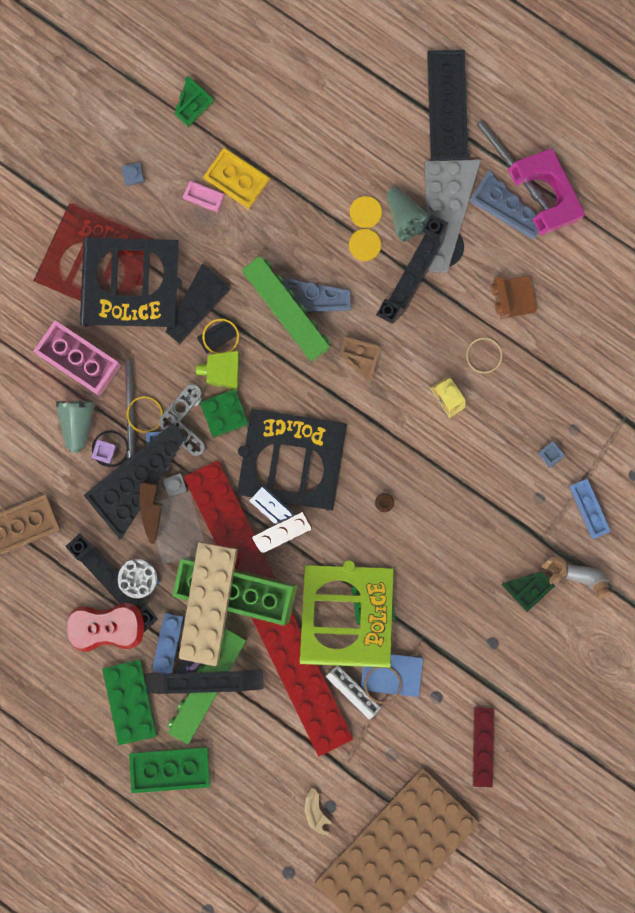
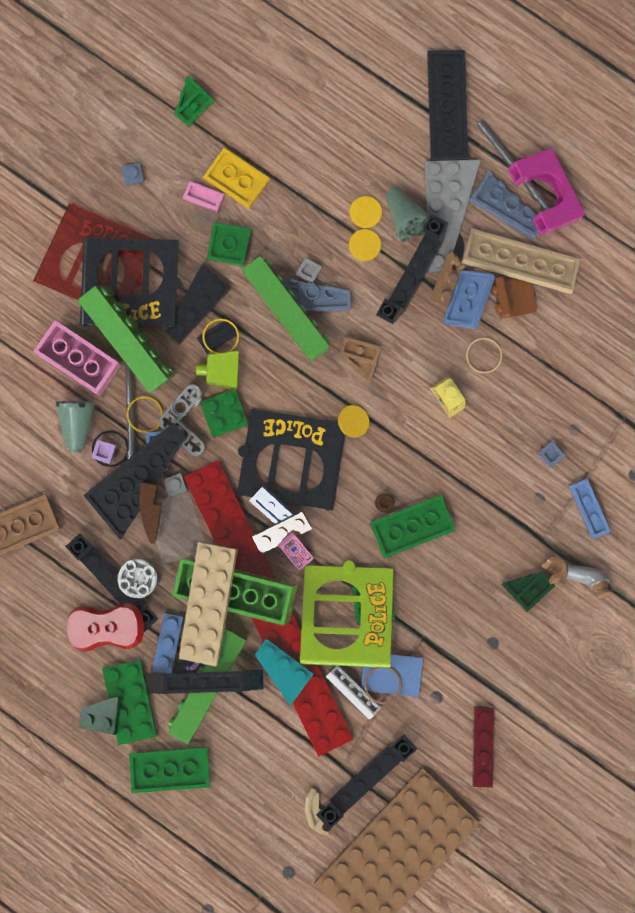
(101, 716): none -> wing
(126, 337): none -> bright green brick
(228, 244): none -> green plate
(283, 670): none -> teal wing
(295, 551): none -> bright pink tile
(308, 270): none -> light grey plate
(353, 421): none -> yellow piece
(365, 780): none -> black slope
(412, 526): none -> green plate
(447, 280): none -> medium nougat plate
(469, 299): none -> medium blue tile
(521, 261): none -> tan plate

